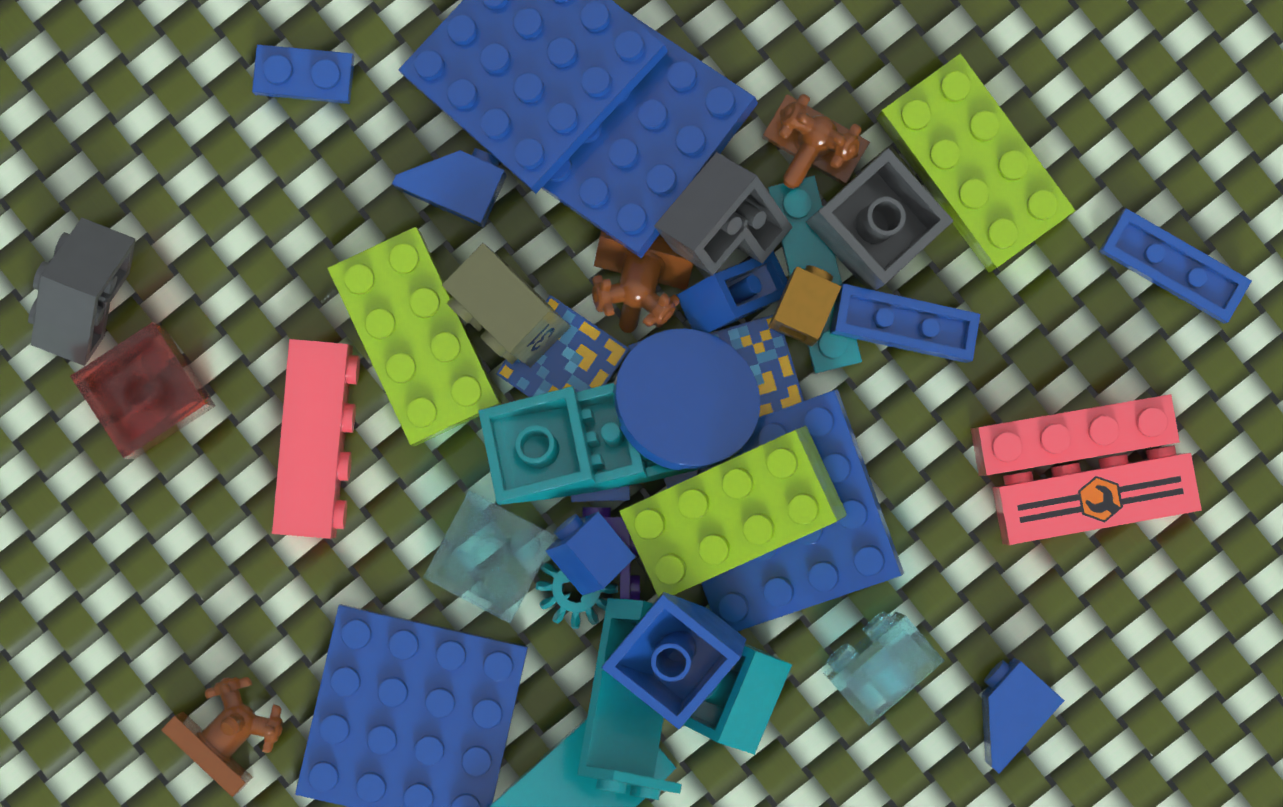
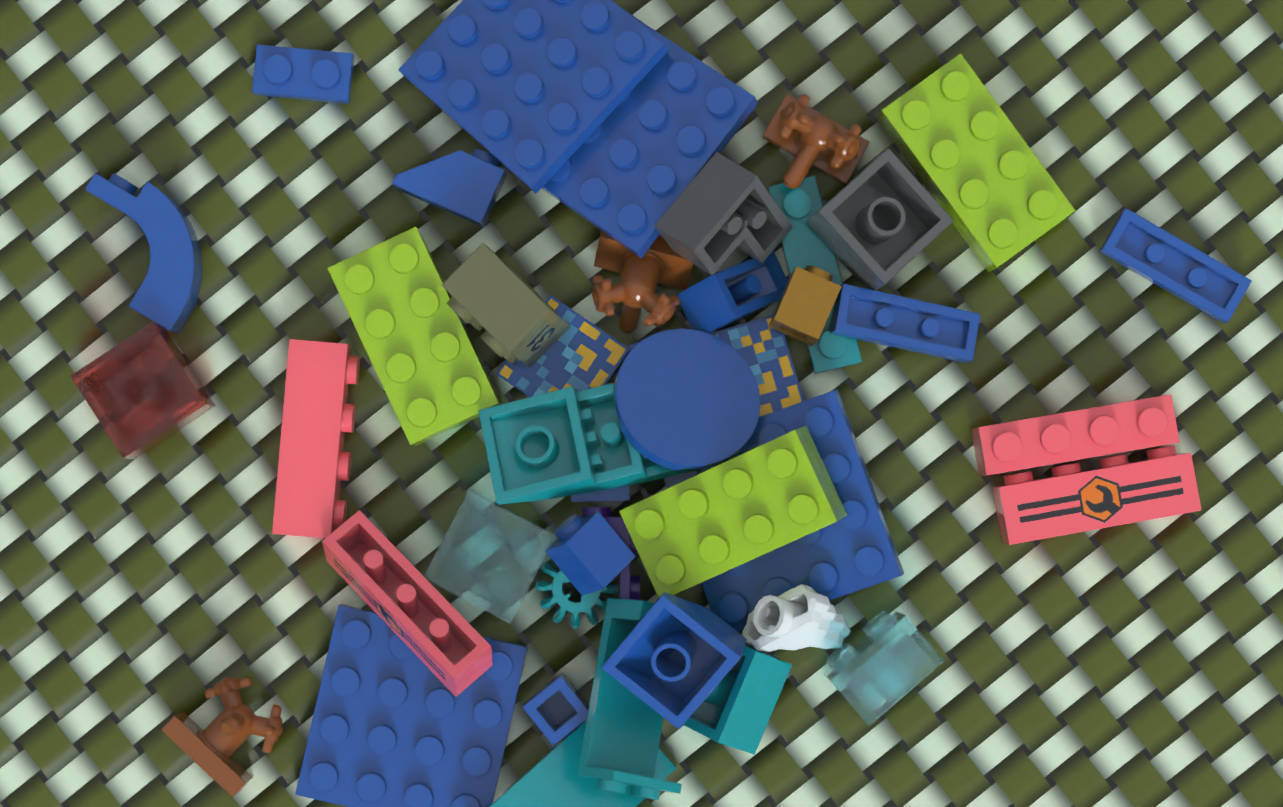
(78, 289): dark grey brick -> none
(175, 253): none -> blue arch
(408, 603): none -> coral brick
(557, 708): none -> blue brick
(795, 622): none -> white rock
(1013, 710): blue slope -> none

